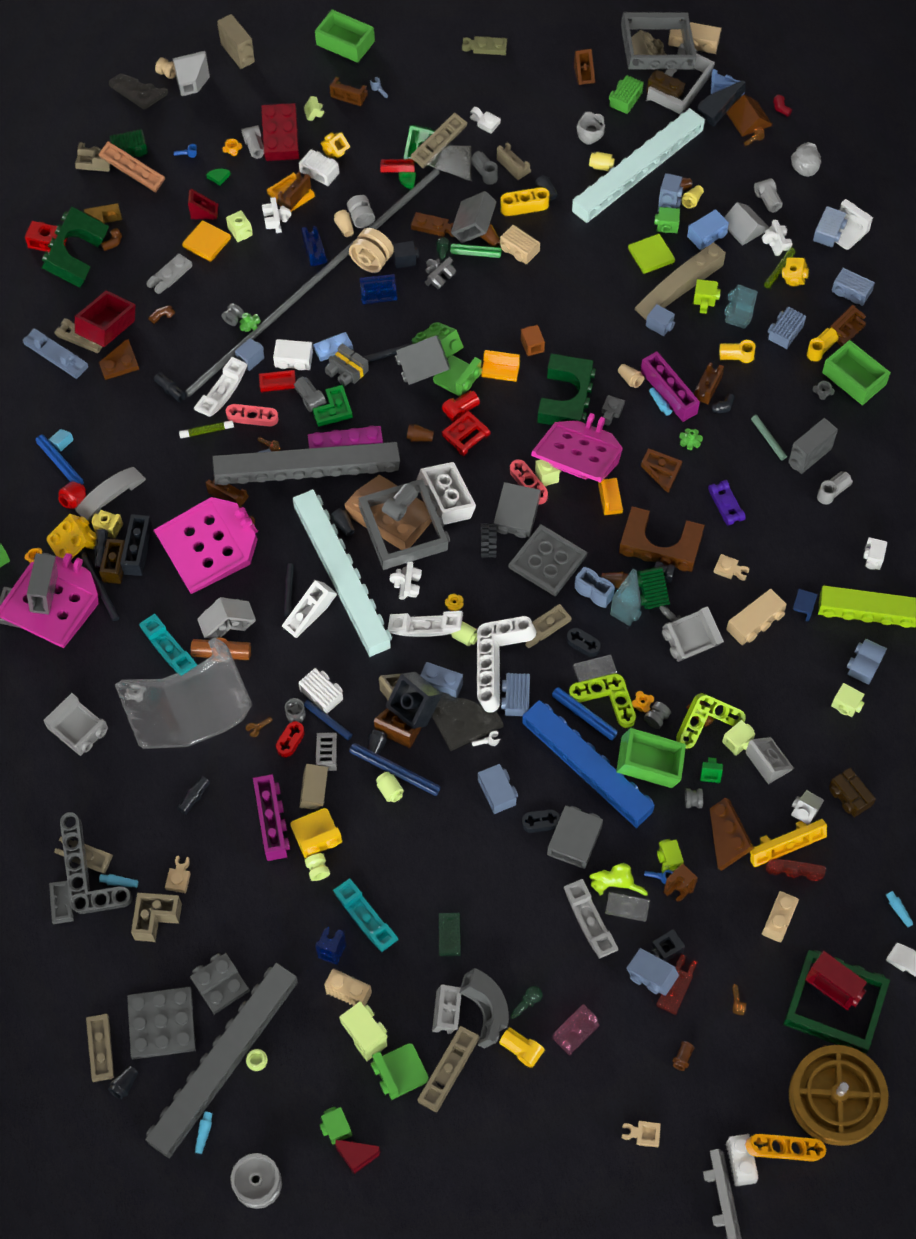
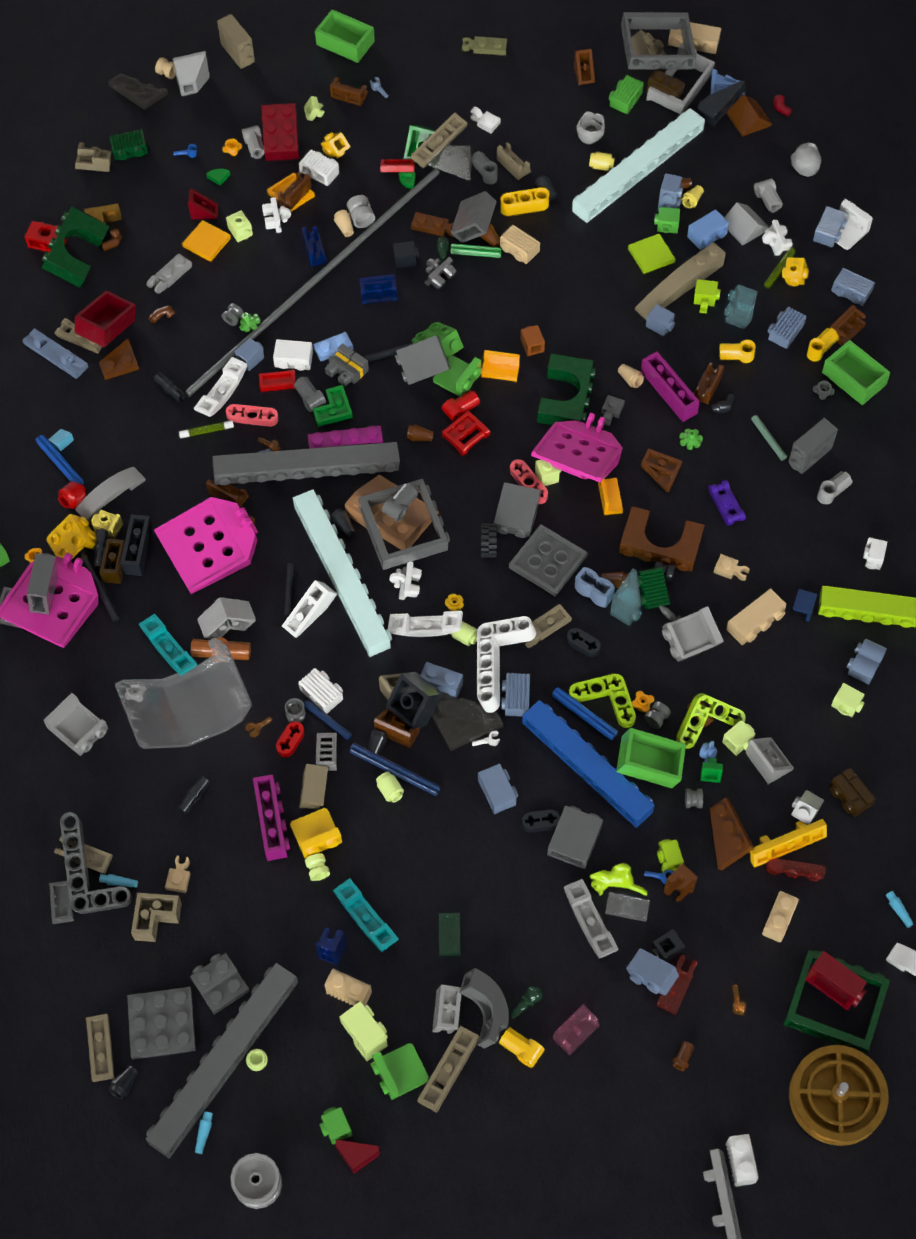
(131, 166): nougat tile -> none
(371, 250): tan wheel -> none
(449, 492): white brick -> none
(594, 668): clear plate -> none
(646, 1133): tan plate -> none
(662, 404): medium azure animal -> none
(708, 750): none -> medium blue plate
(759, 134): clear orange hand -> none
(785, 1147): light orange beam -> none

